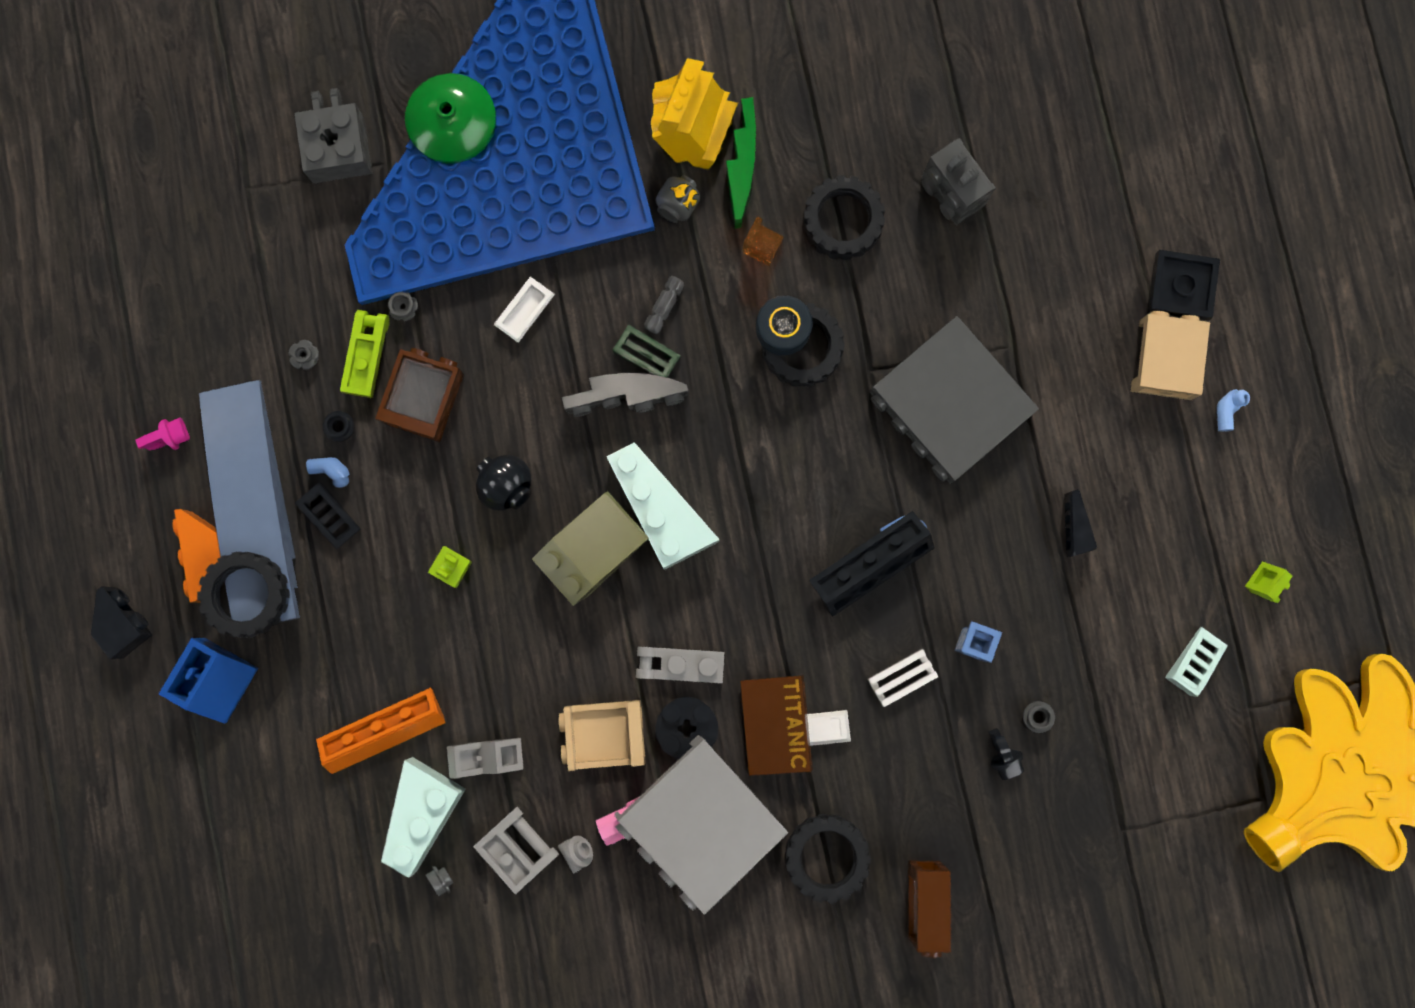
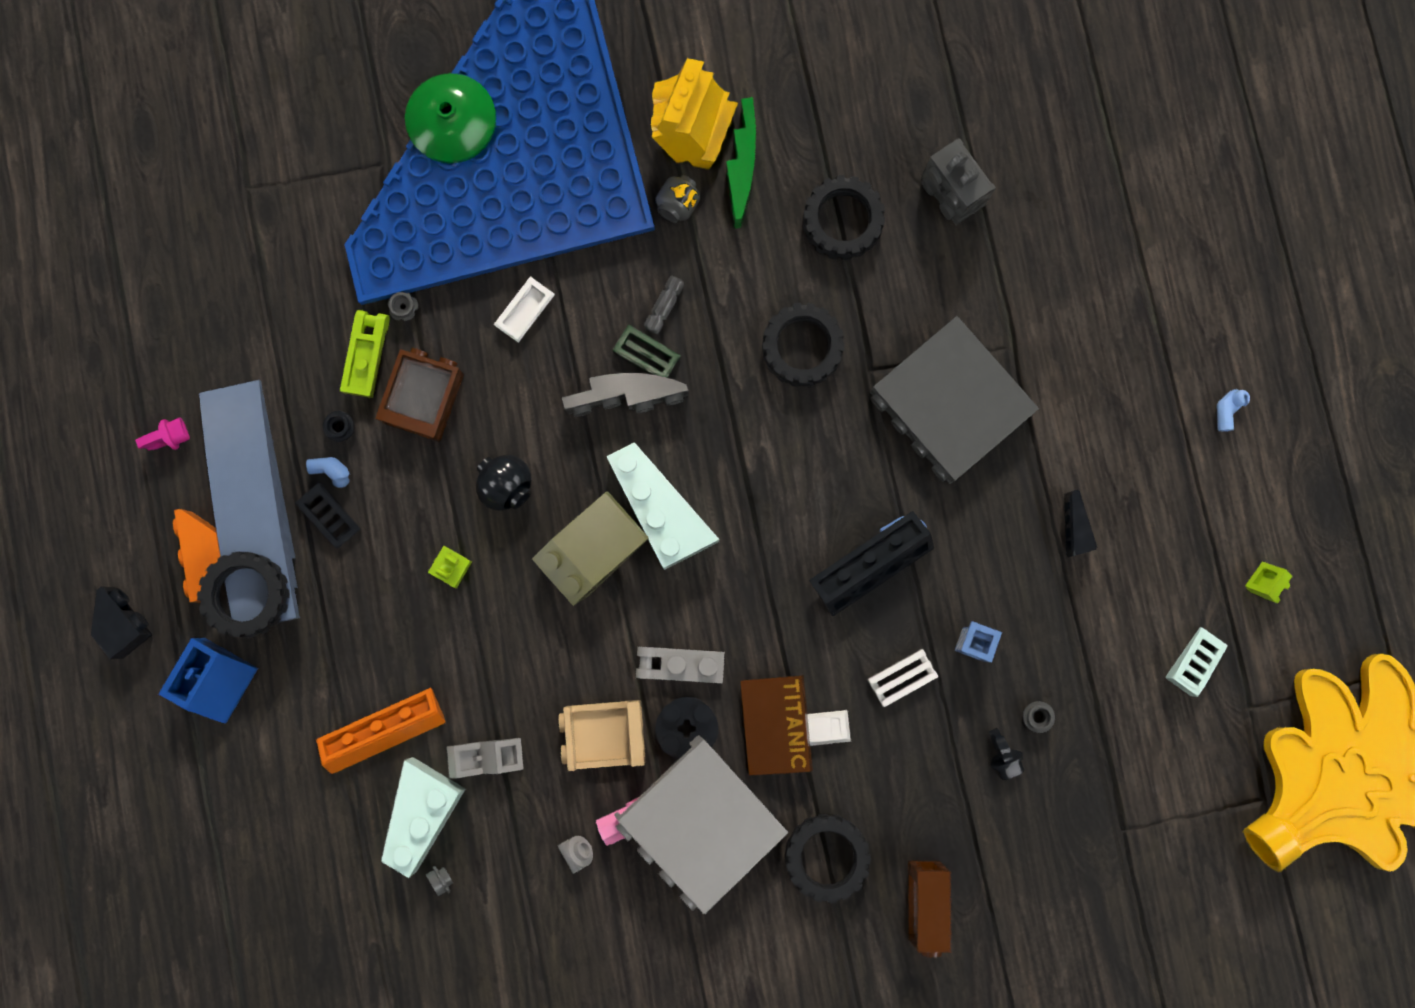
(309, 360): dark grey plate -> none
(339, 125): dark grey hinge -> none
(508, 858): light grey plate -> none
(762, 242): clear orange panel -> none
(787, 314): black wheel -> none
(1172, 356): tan panel -> none
(1184, 284): black plate -> none

